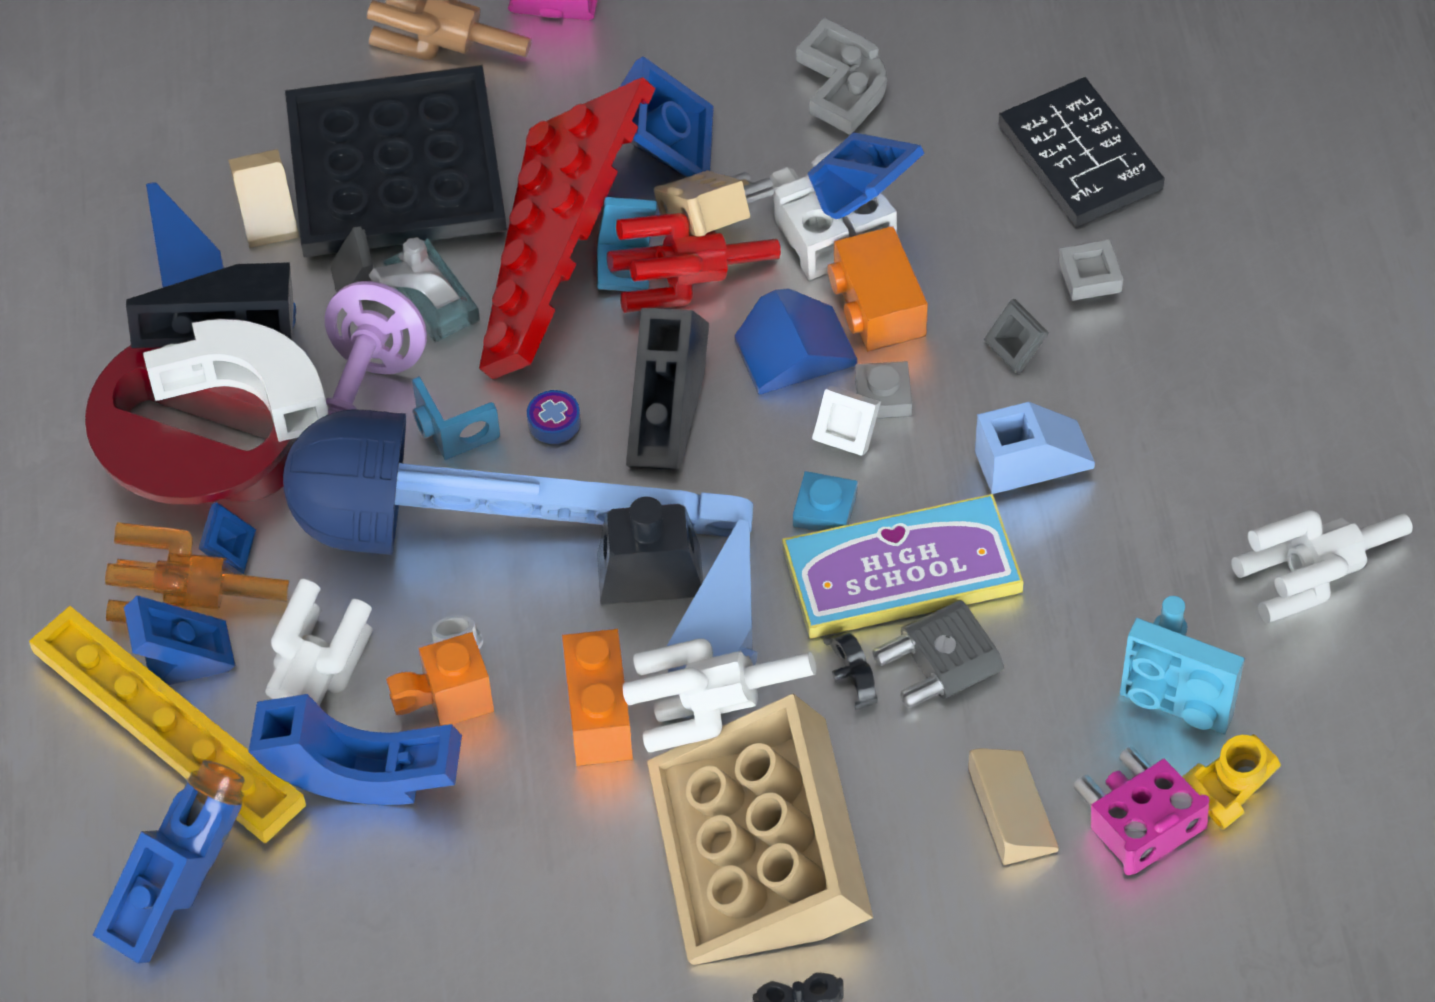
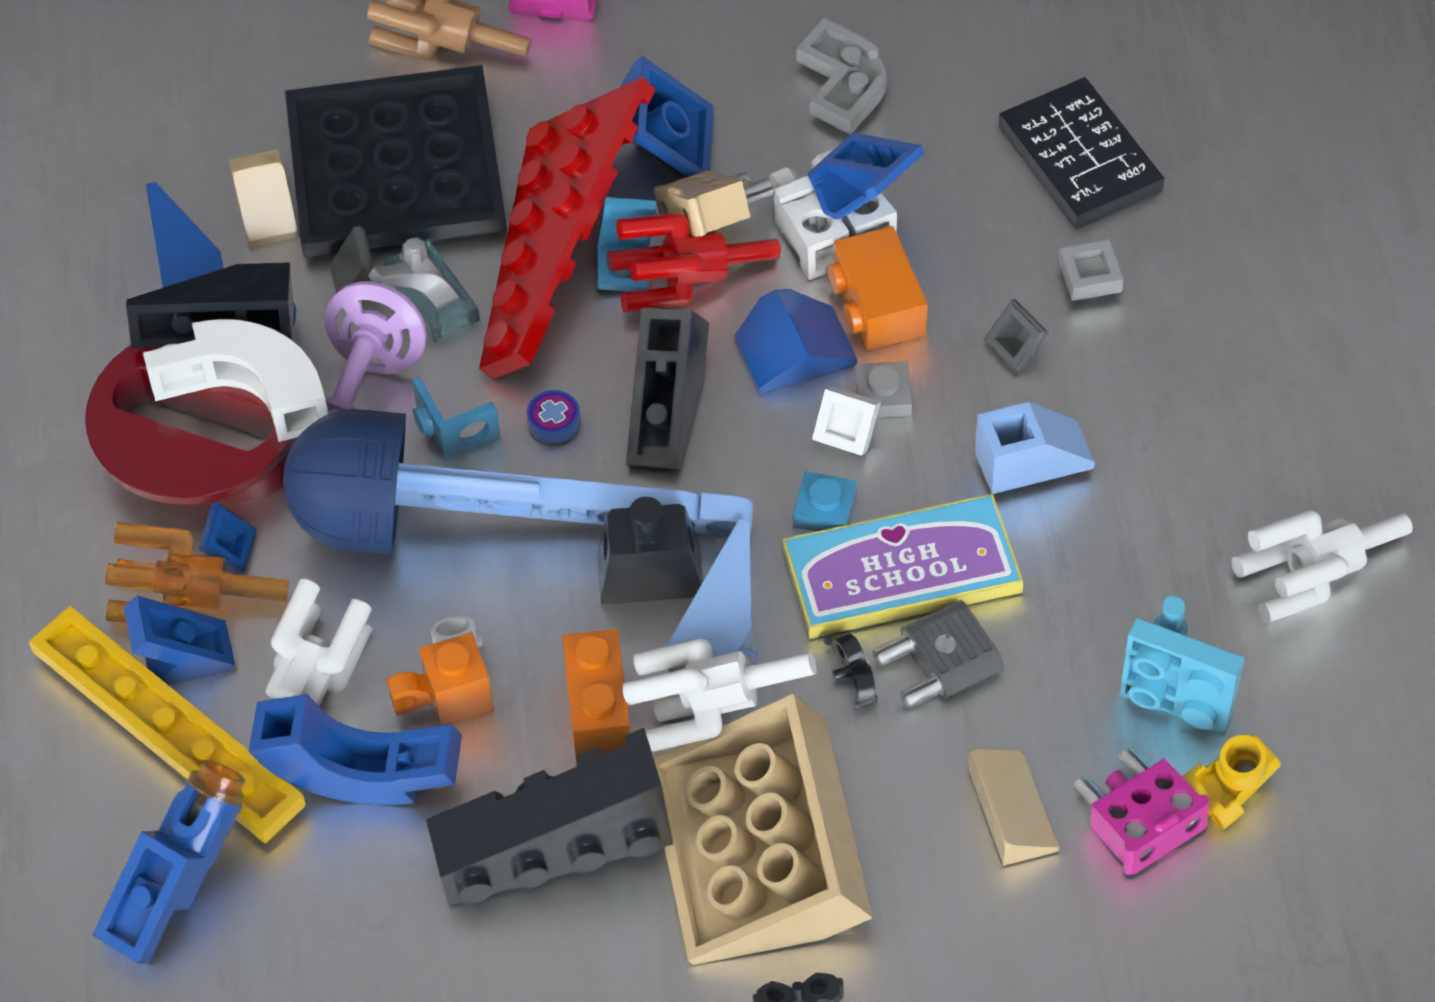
(553, 824): none -> black wedge

